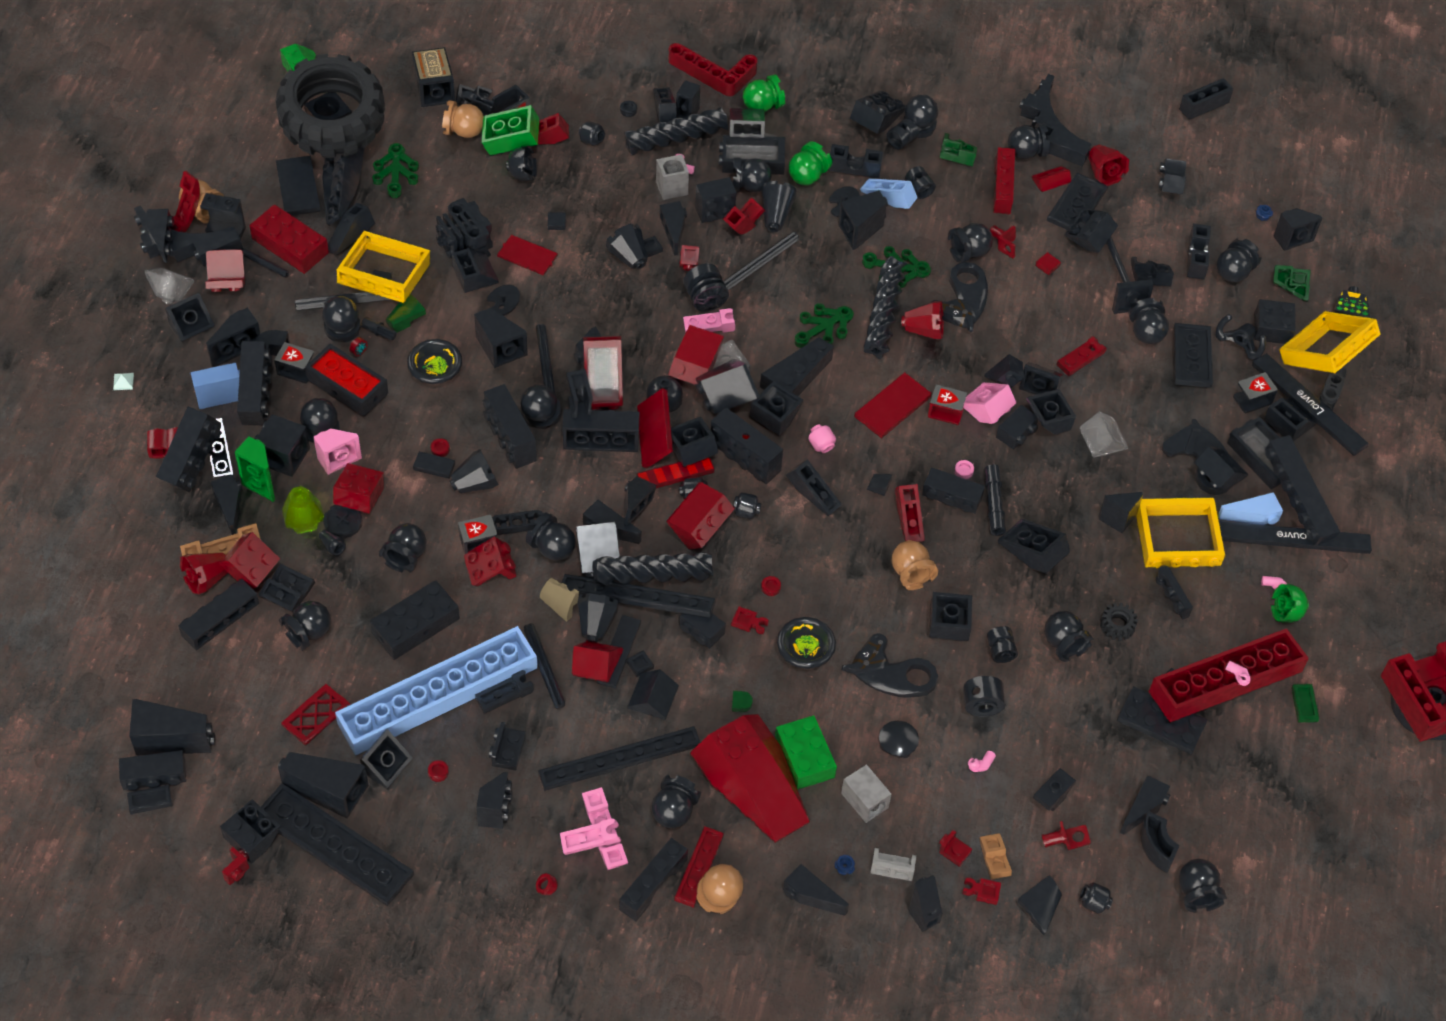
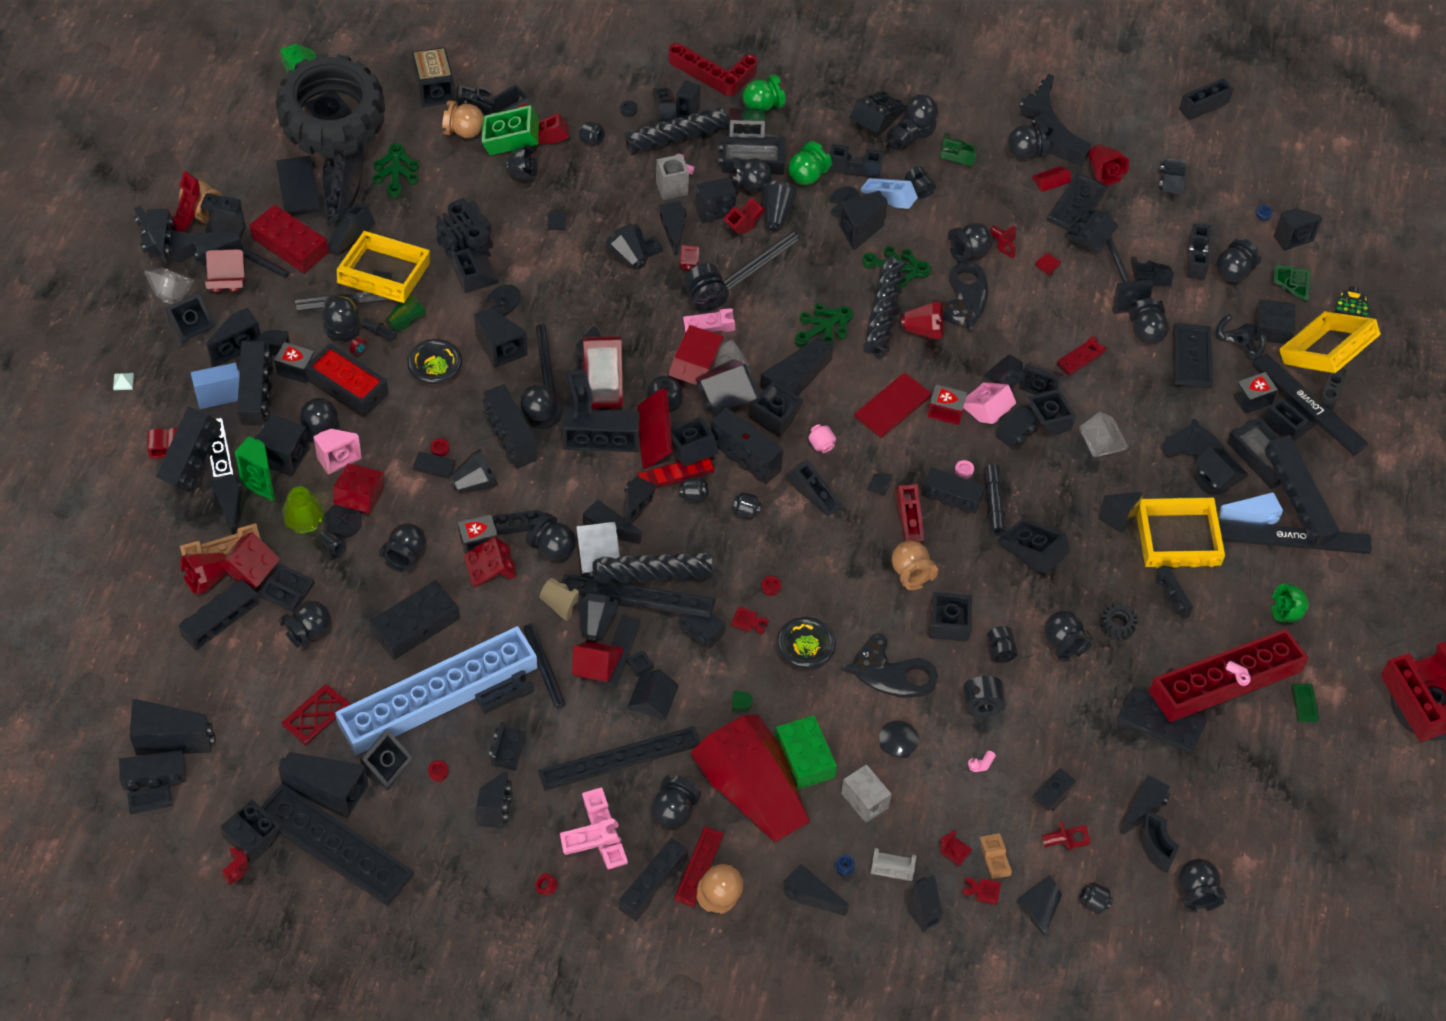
(527, 254): dark red piece -> none
(700, 515): dark red slope -> none
(1004, 180): dark red arch -> none
(1272, 581): bright pink arm -> none

